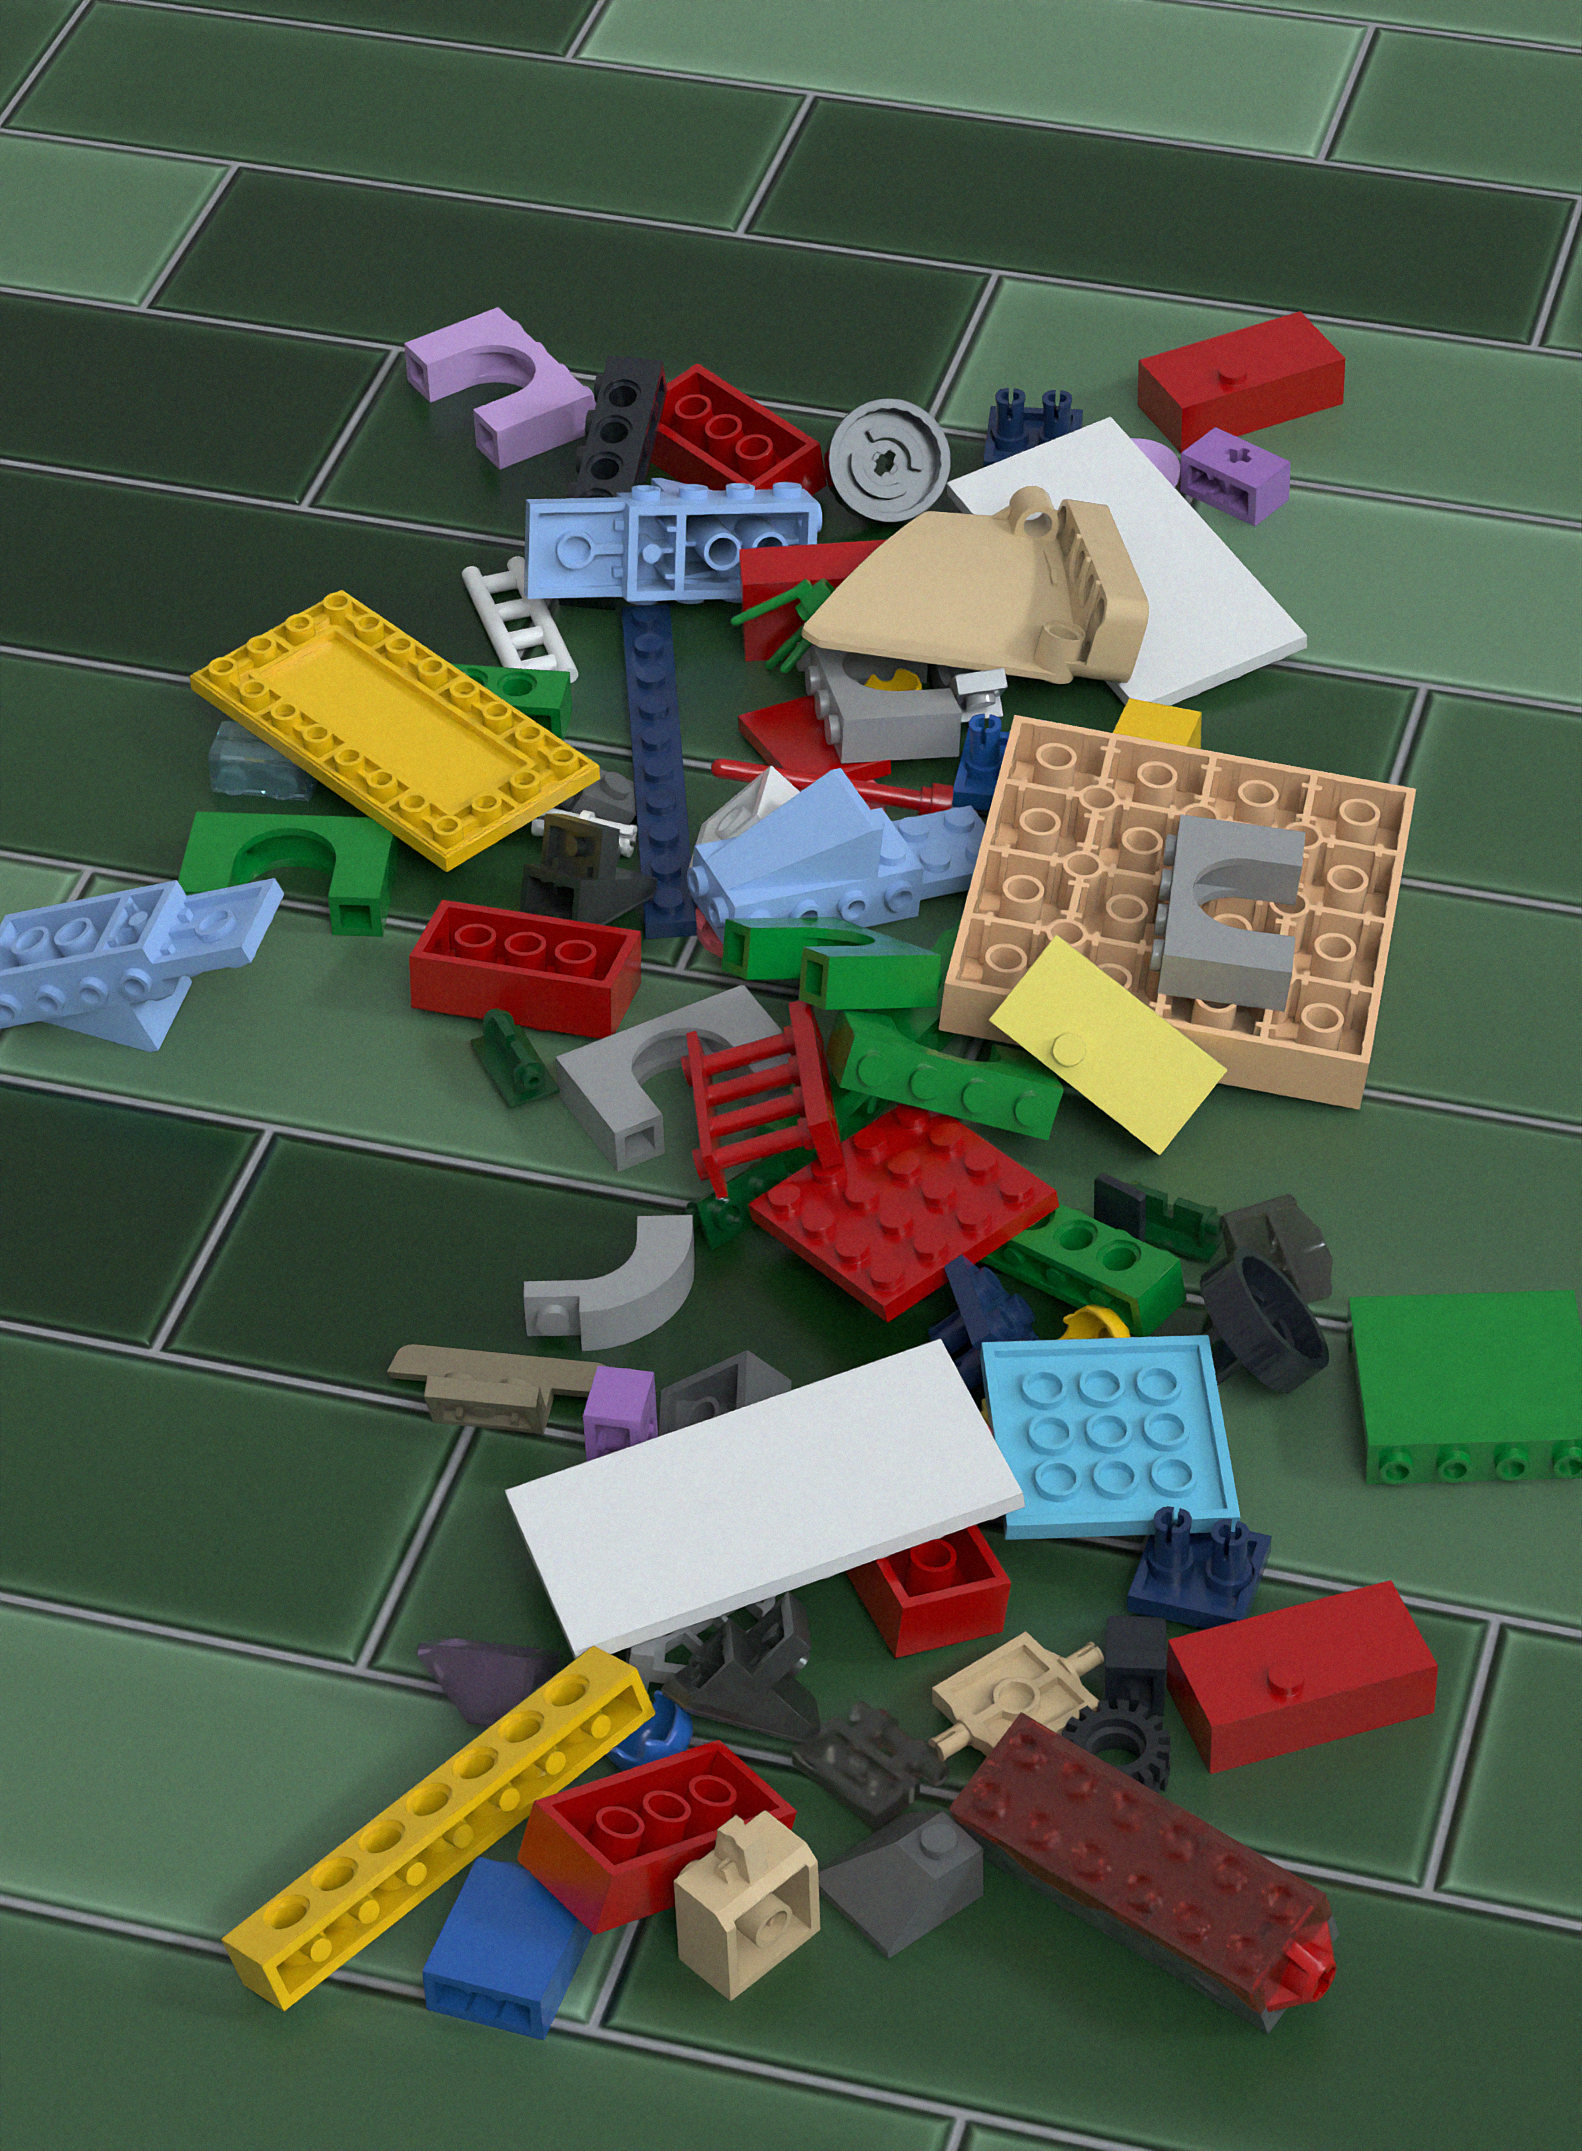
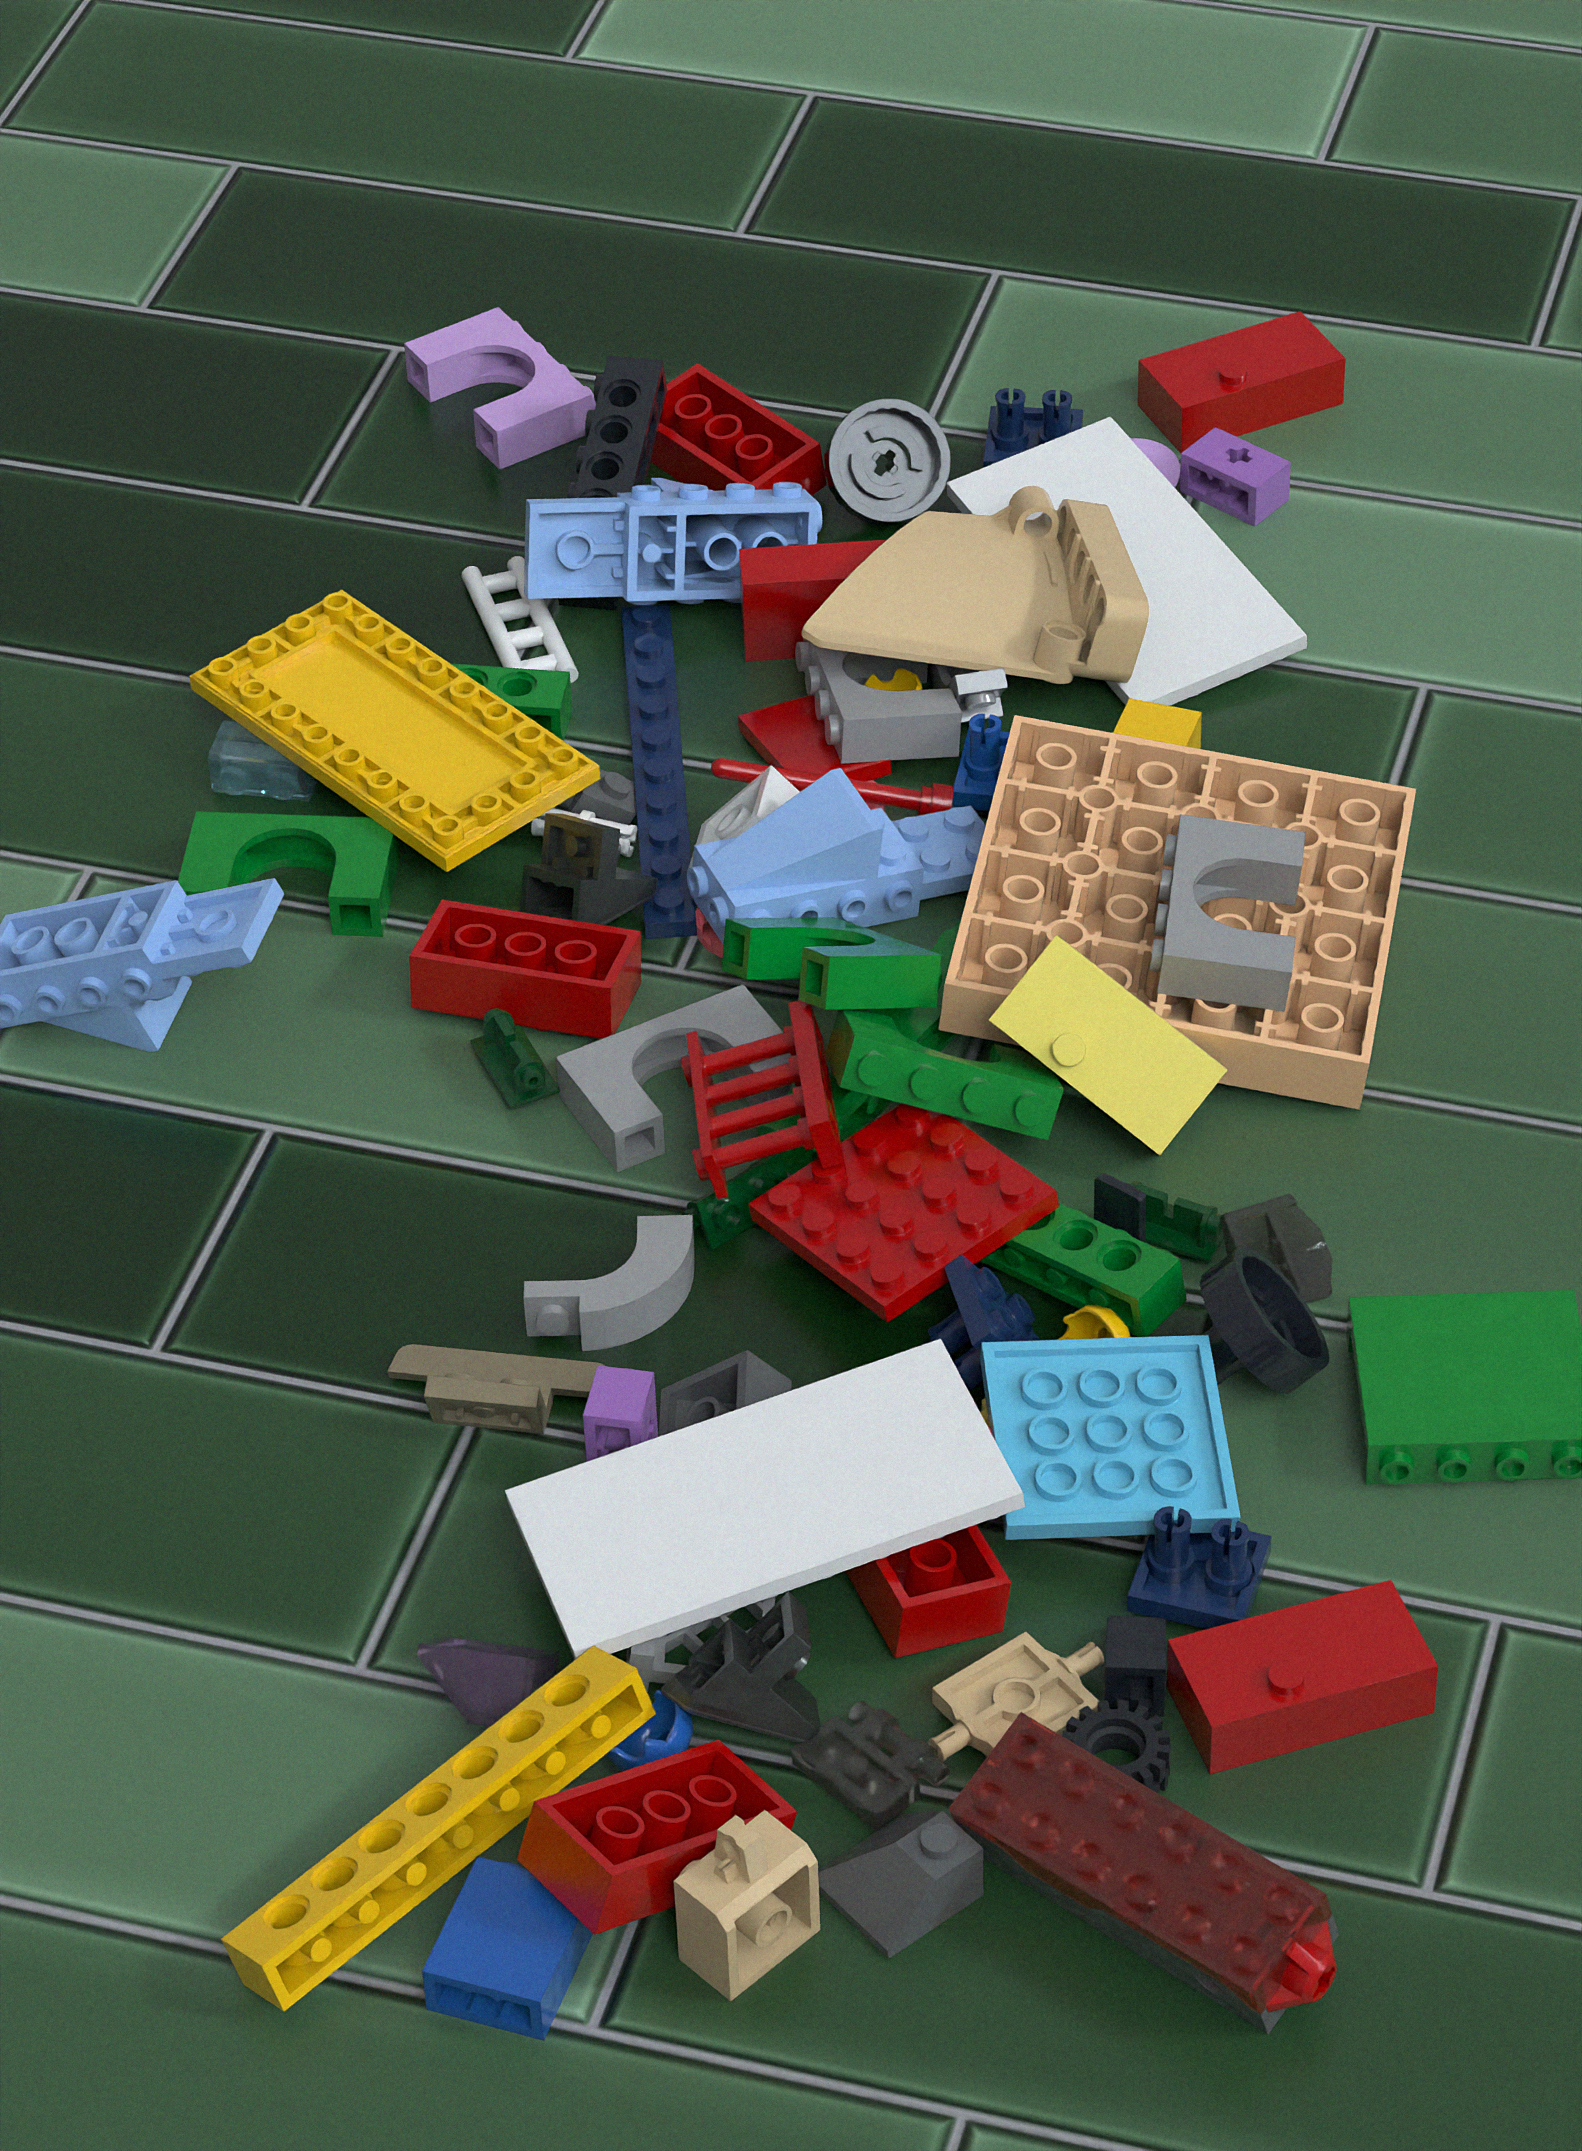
(811, 599): green plant -> none

